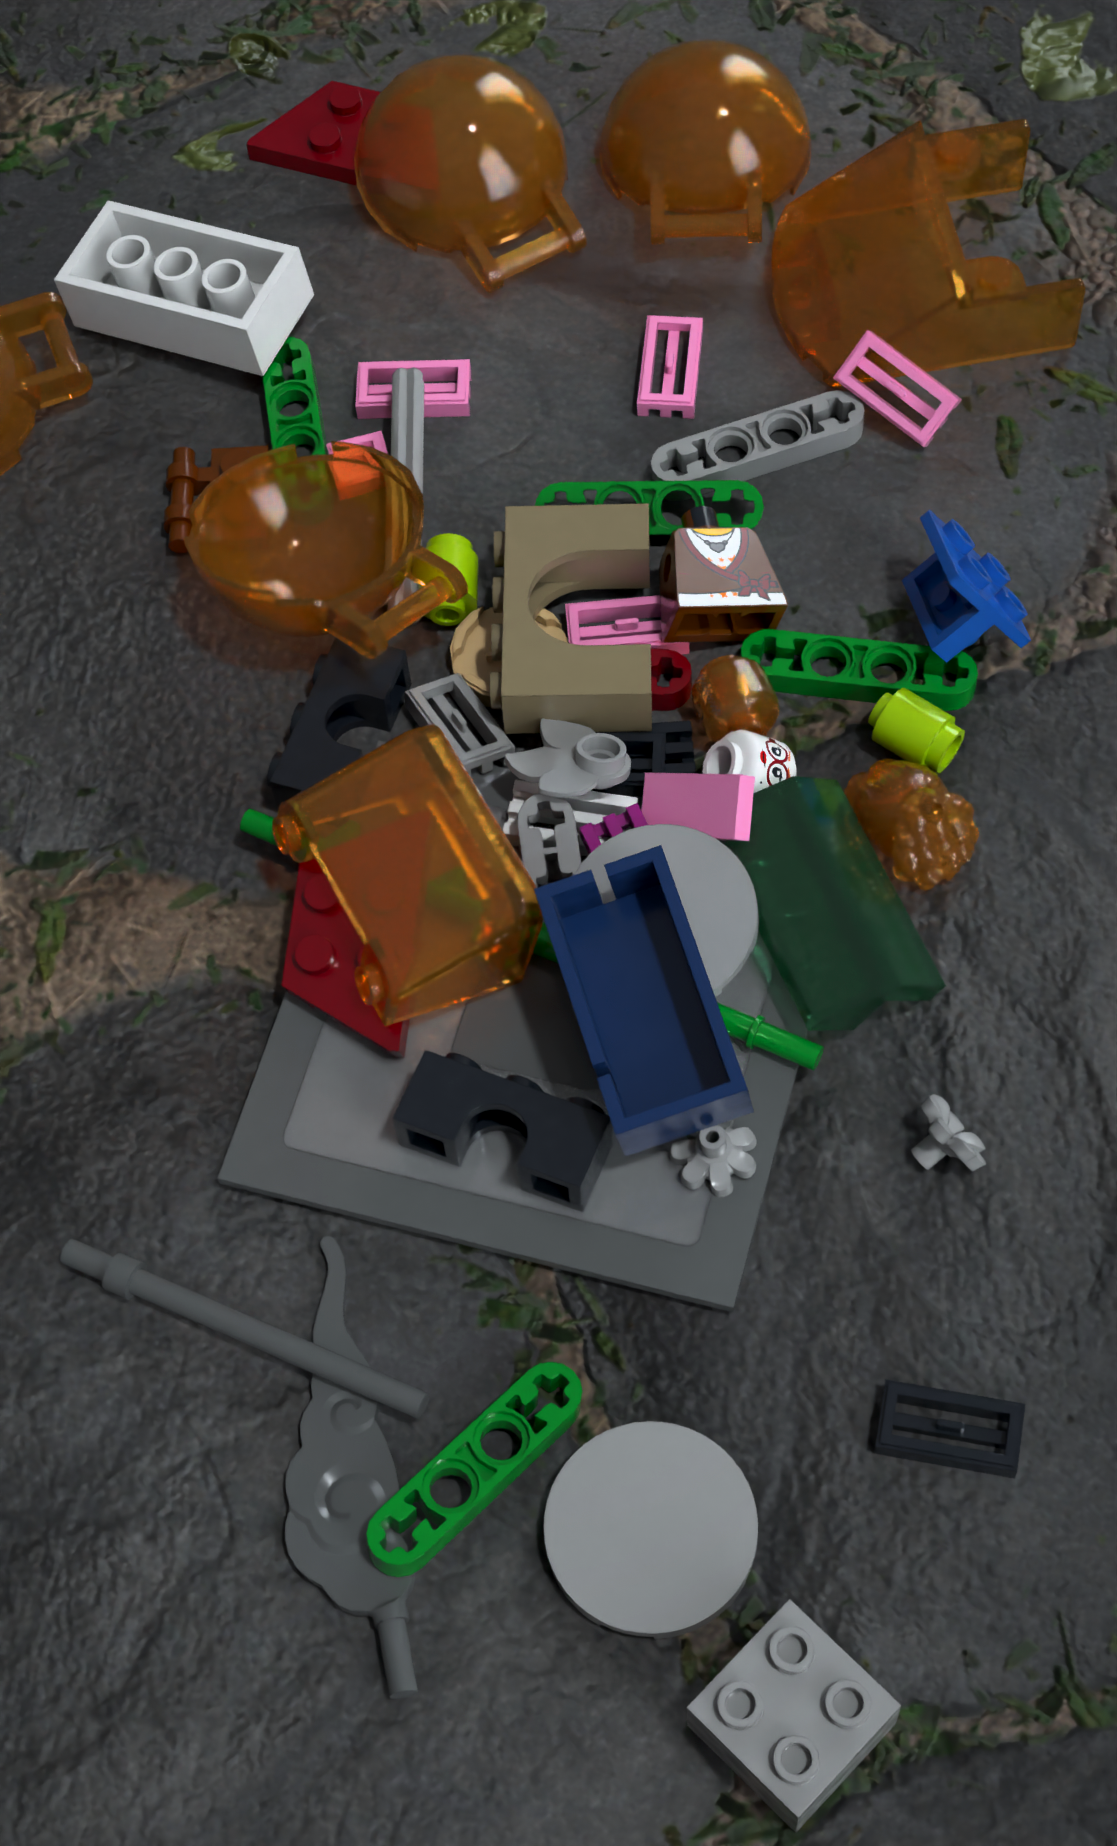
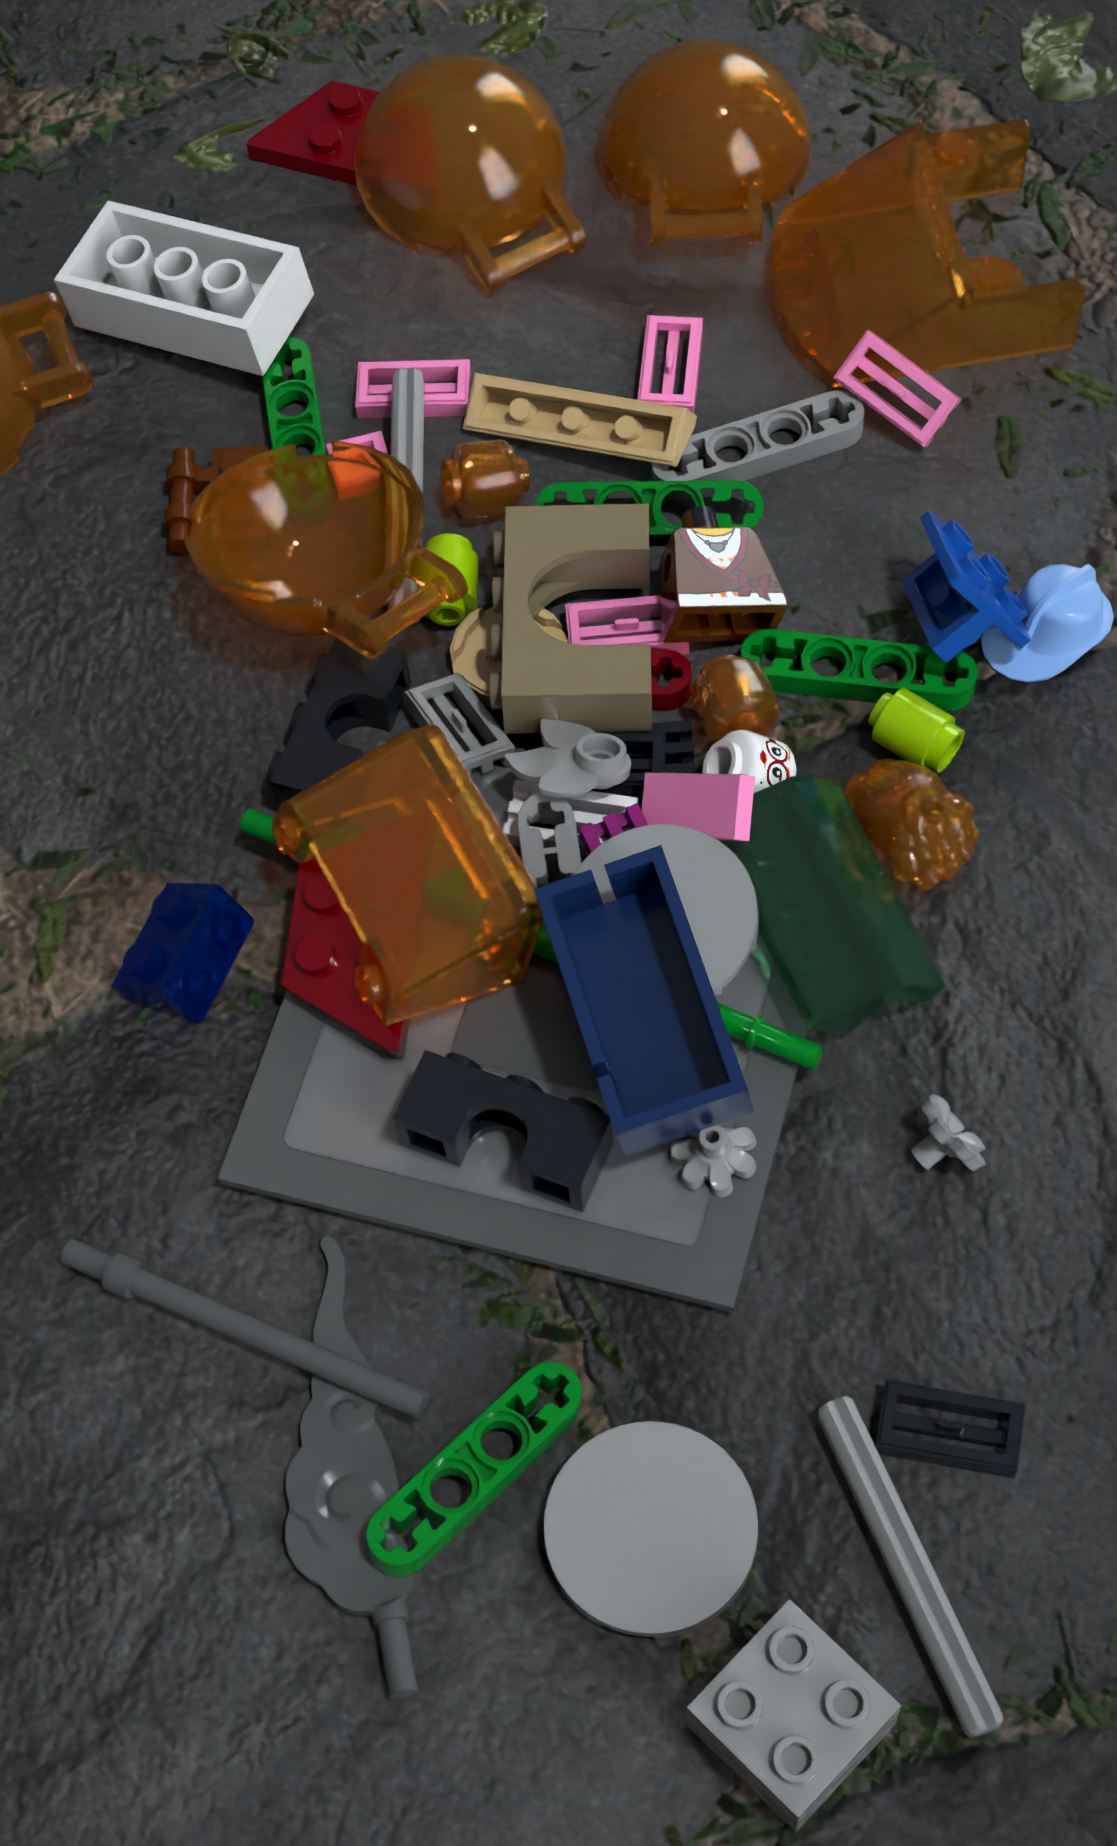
(184, 949): none -> clear blue bracket
(484, 478): none -> clear orange head
(579, 419): none -> tan slope
(910, 1568): none -> light grey axle
(1063, 621): none -> light blue piece

